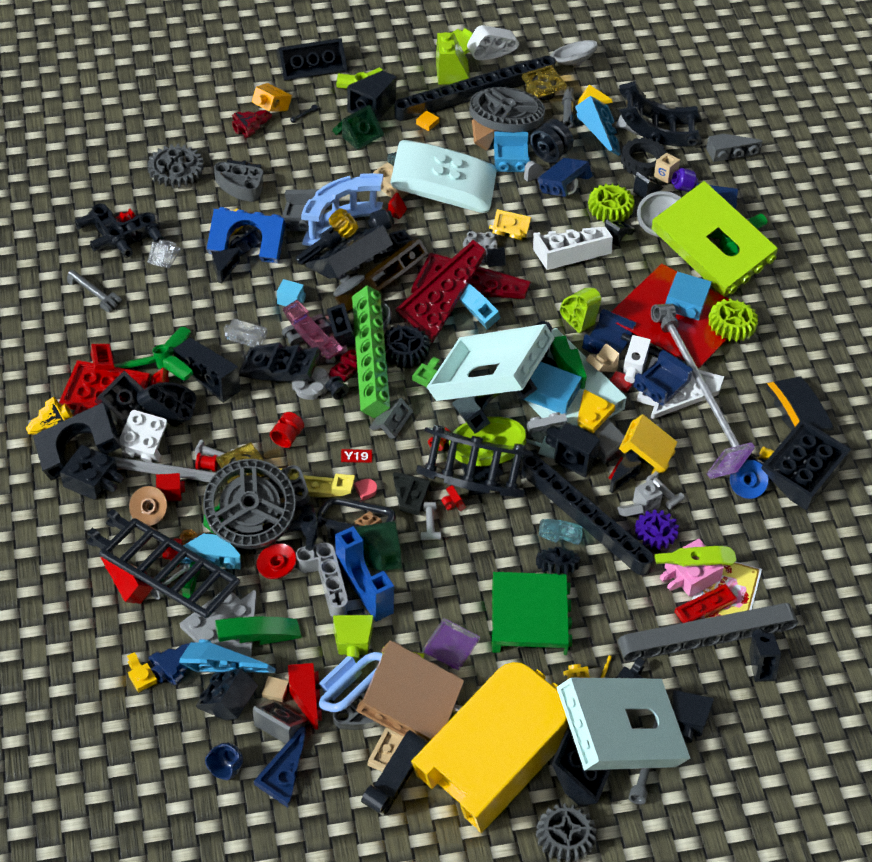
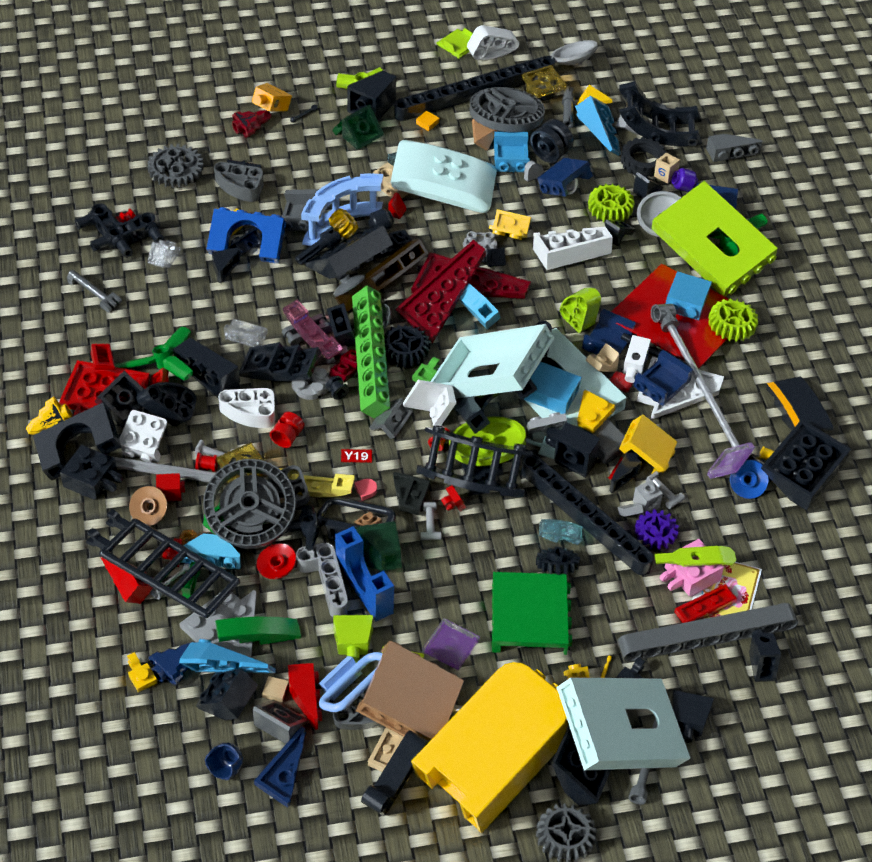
(249, 406): none -> white beam
(289, 292): medium azure brick -> none
(311, 59): black slope -> none
(432, 397): none -> white bracket
(450, 60): lime slope -> none
(567, 358): green slope -> none

